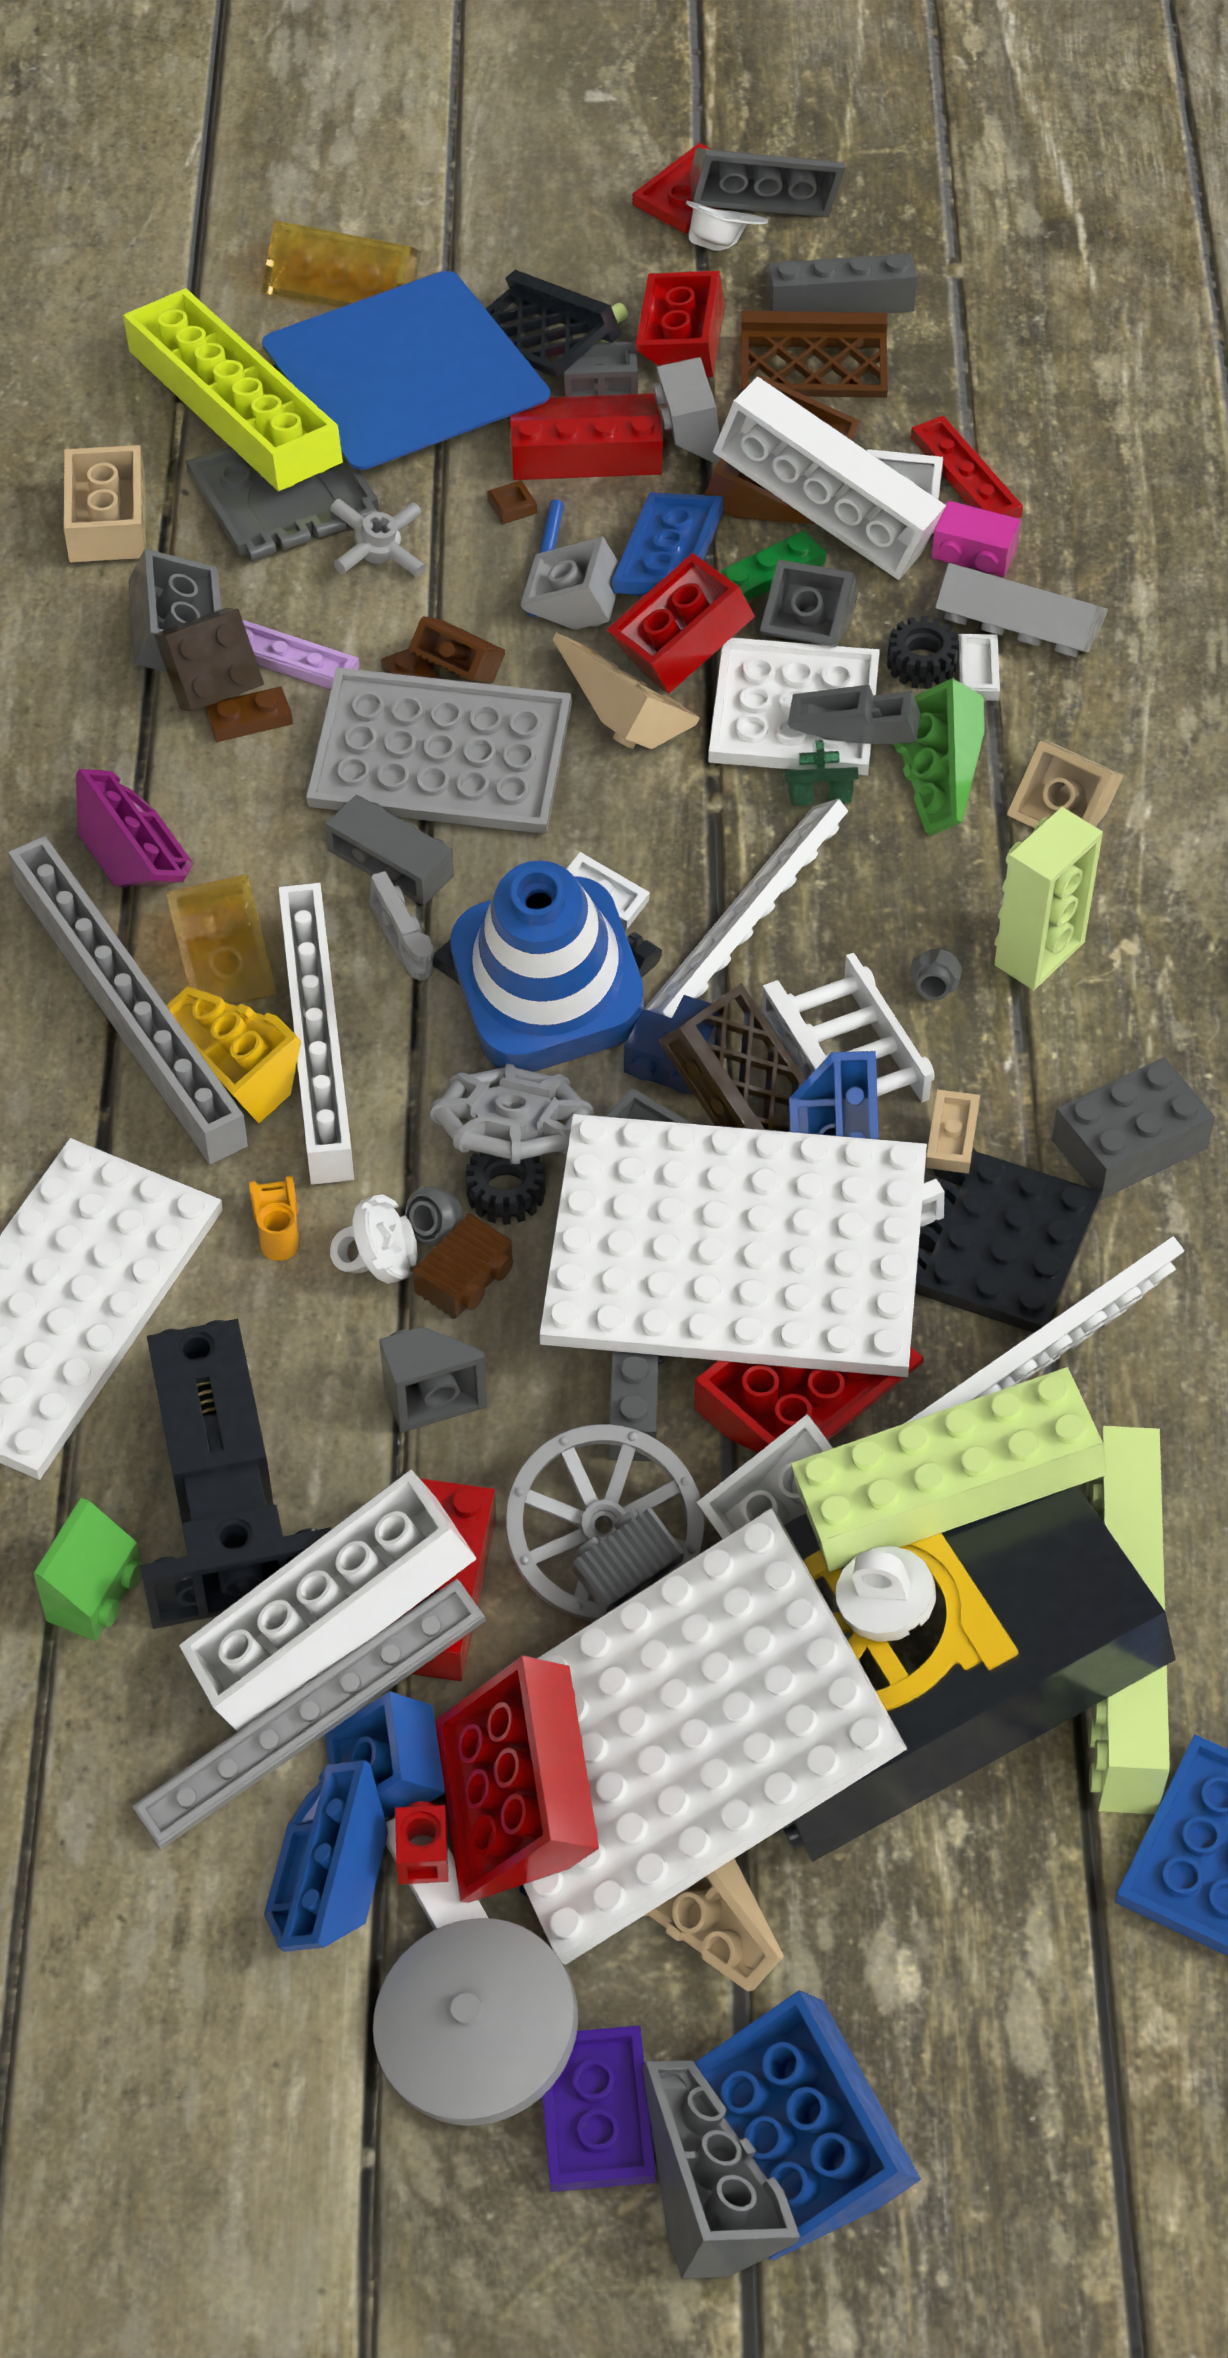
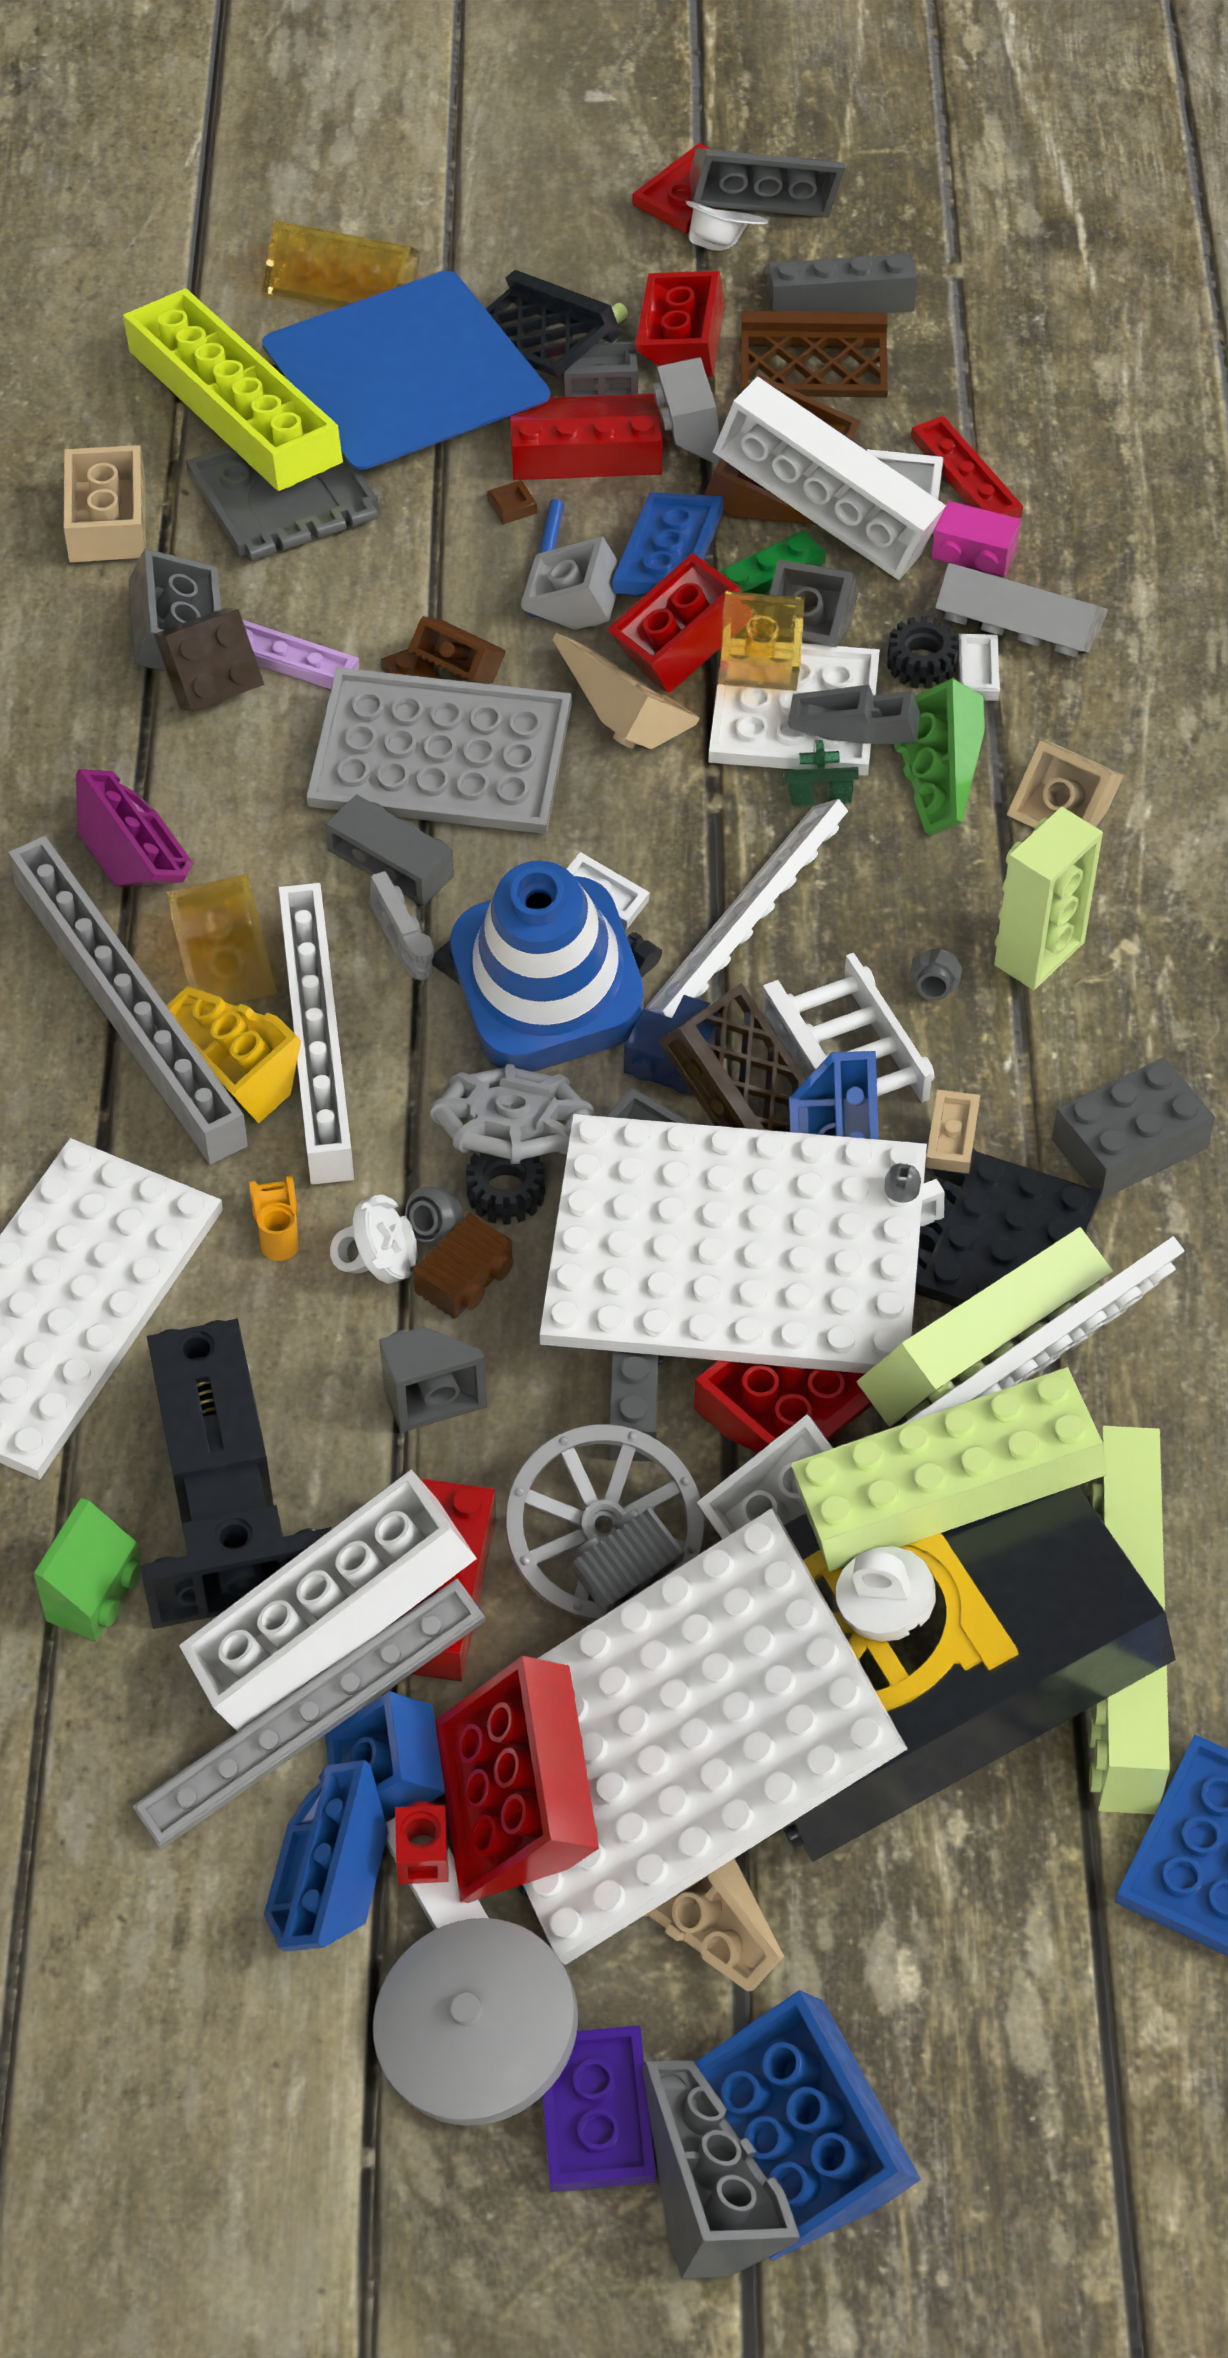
(249, 714): reddish brown plate -> none
(377, 538): light grey bar -> none
(761, 641): none -> clear yellow slope
(912, 1184): none -> dark grey hinge
(984, 1328): none -> yellowish green brick

